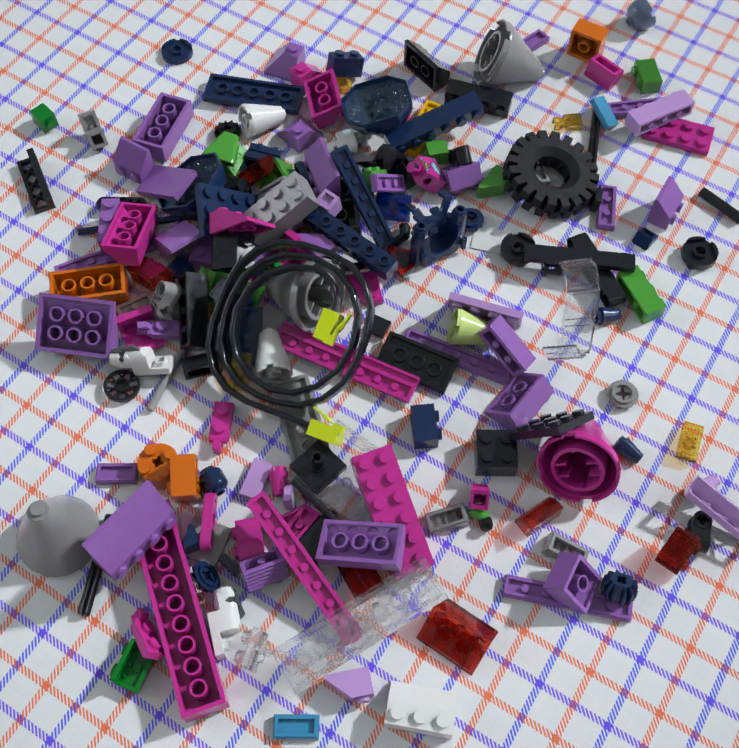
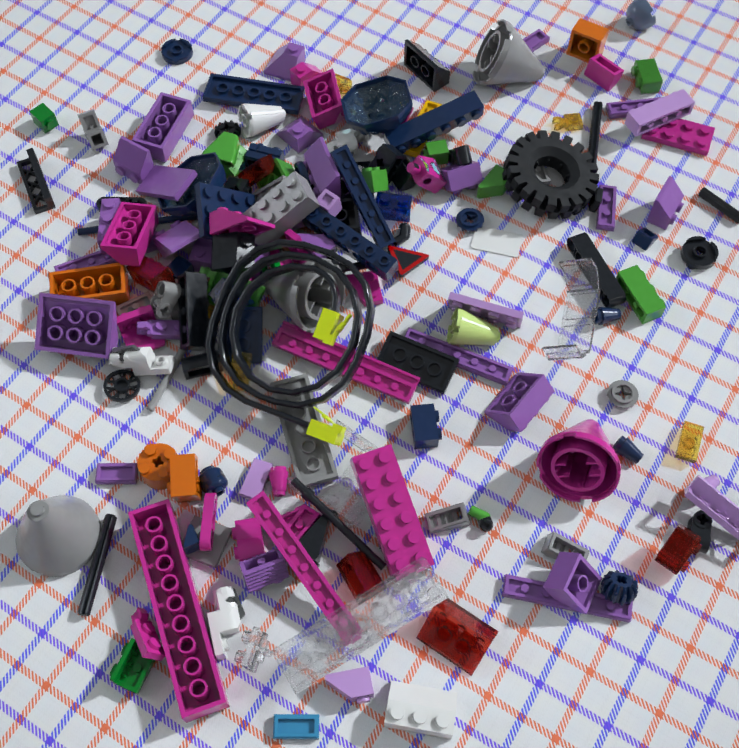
(130, 531): medium lavender slope -> none
(207, 582): dark blue gear -> none
(221, 425): dark pink hinge -> none
(229, 564): black tile -> none
(271, 357): white cone -> none
(289, 497): lavender tile -> none
(318, 466): black tile -> none
(345, 63): dark blue brick -> none
(361, 545): medium lavender slope -> none
(380, 326): black tile -> none
(387, 183): medium lavender tile -> none
(437, 234): dark blue piece -> none
(479, 494): dark pink leg -> none
(495, 101): black brick -> none
(495, 453): black brick -> none
(507, 346): medium lavender brick -> none
(508, 251): black plate -> none
(539, 516): clear red brick -> none
(546, 271): black bush -> none
(551, 425): black plate -> none
(603, 259): black tile -> none
(604, 112): dark azure tile -> none

